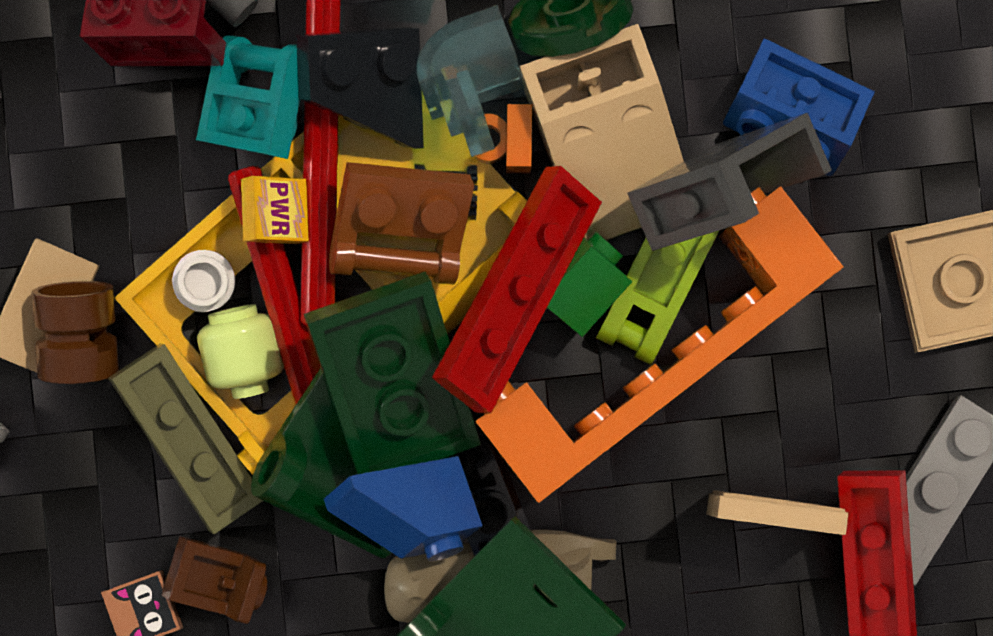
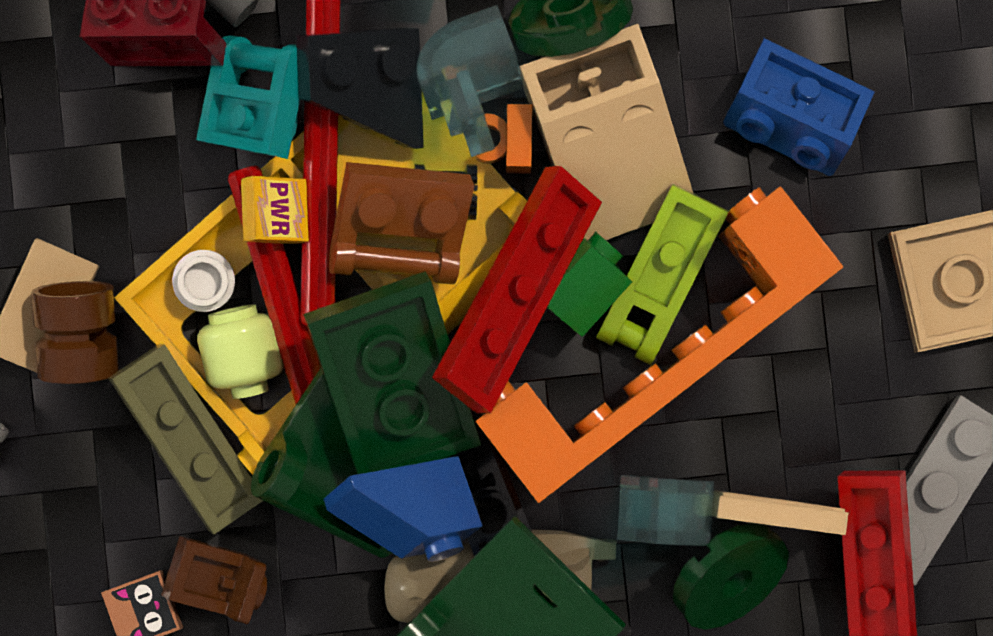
(665, 510): none -> clear light blue brick
(717, 184): dark grey panel -> none
(731, 578): none -> dark green tile

